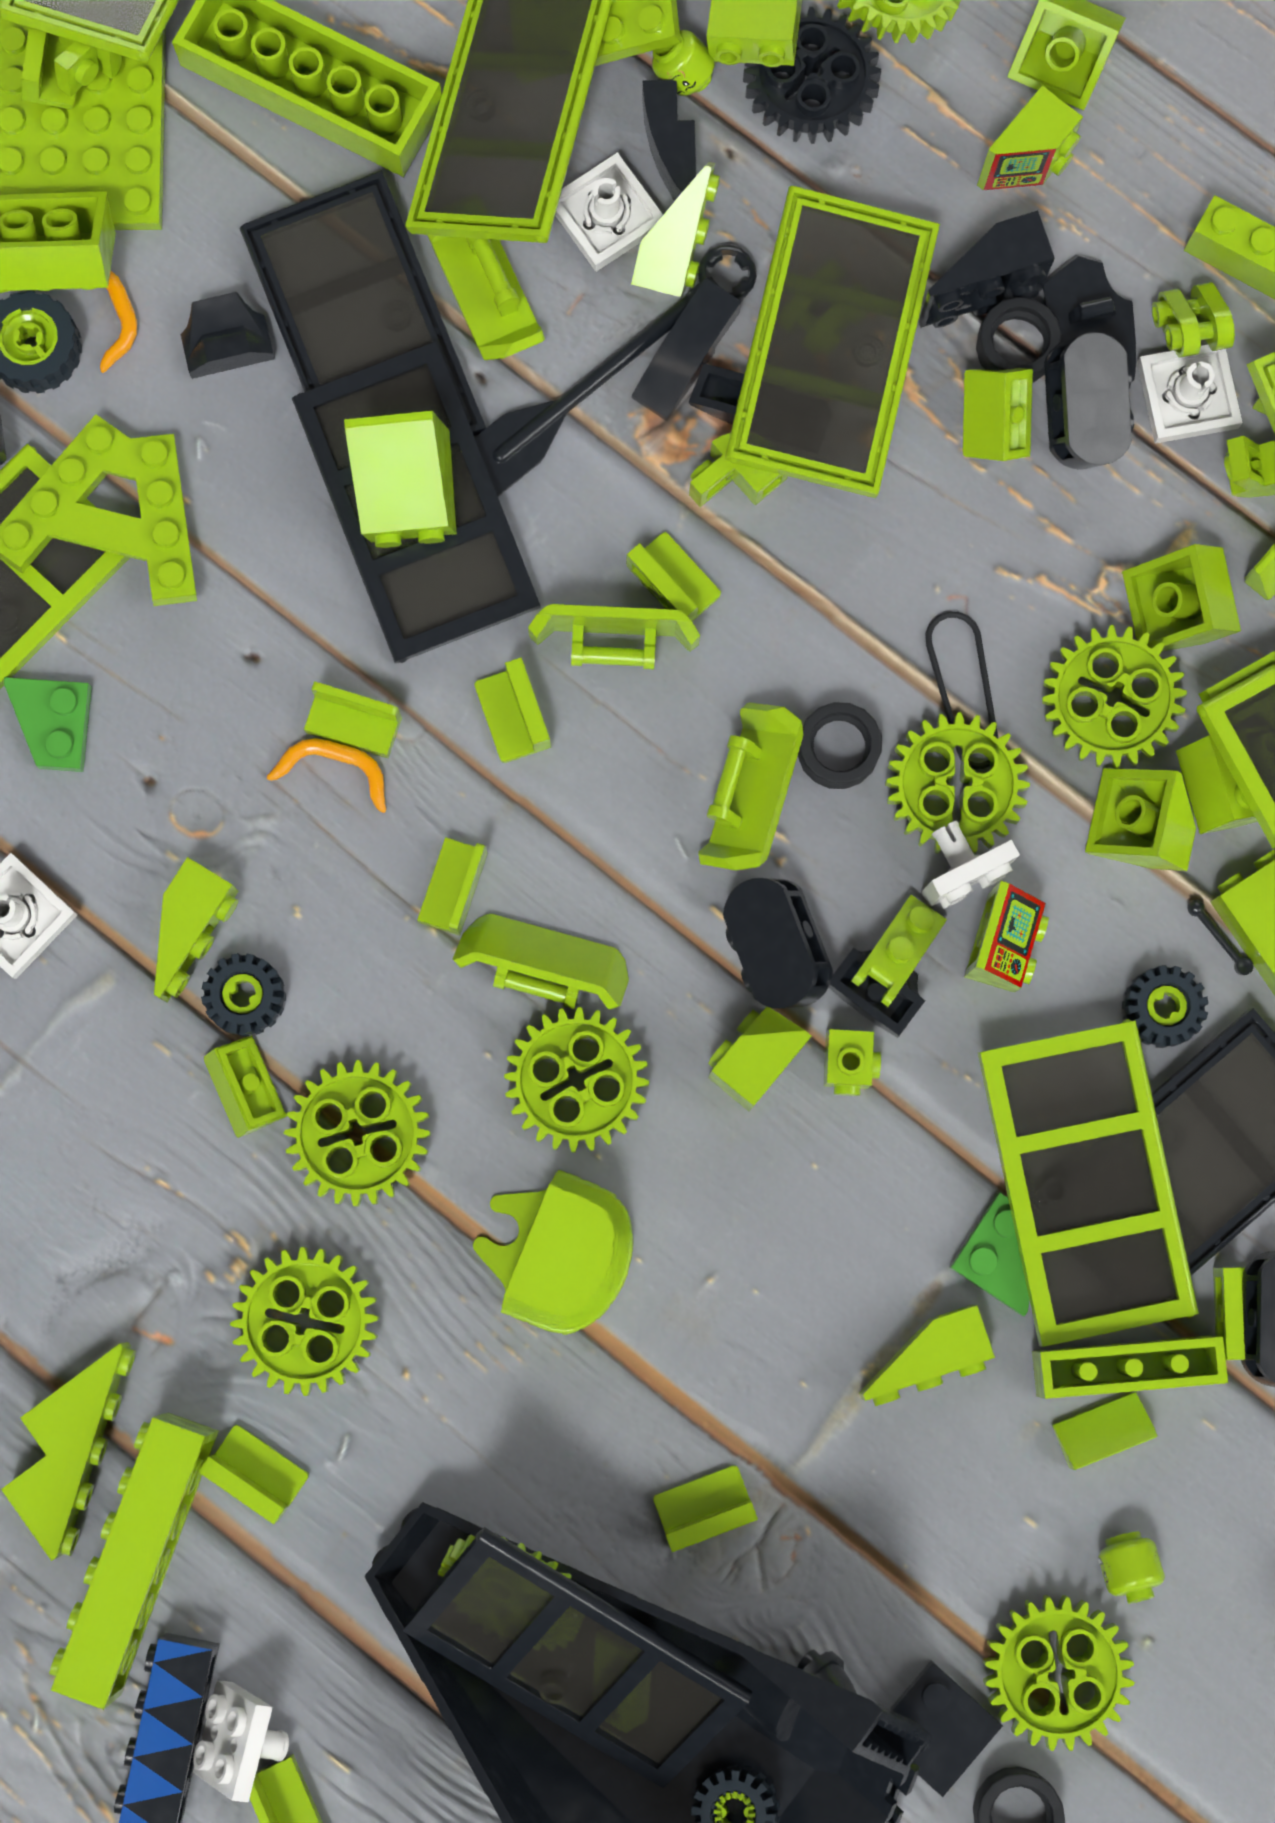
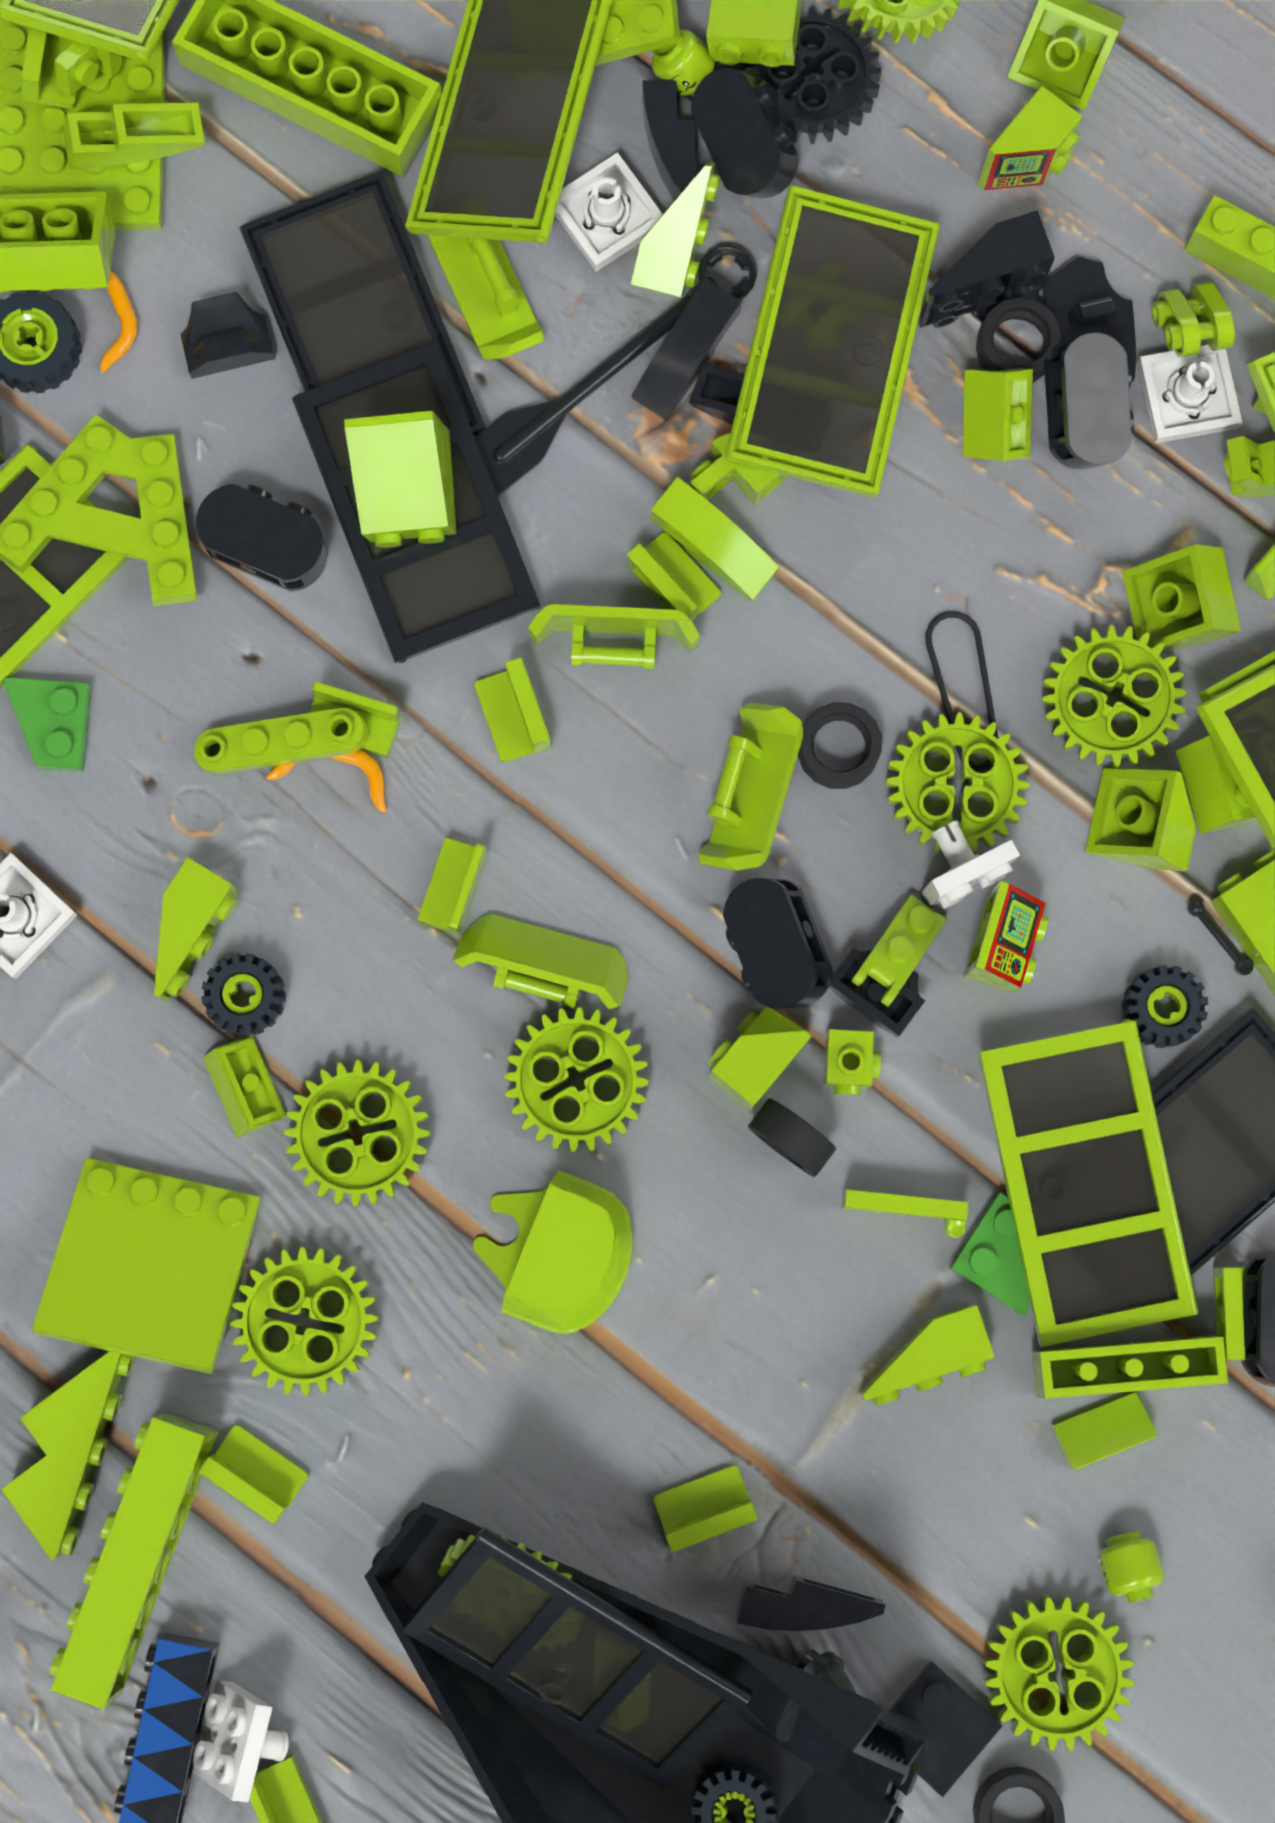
(131, 133): none -> lime slope
(147, 1266): none -> lime plate
(262, 536): none -> black brick
(280, 741): none -> lime plate
(713, 539): none -> lime slope
(745, 133): none -> black brick
(792, 1137): none -> black tyre
(805, 1607): none -> black slope
(952, 1212): none -> lime hinge

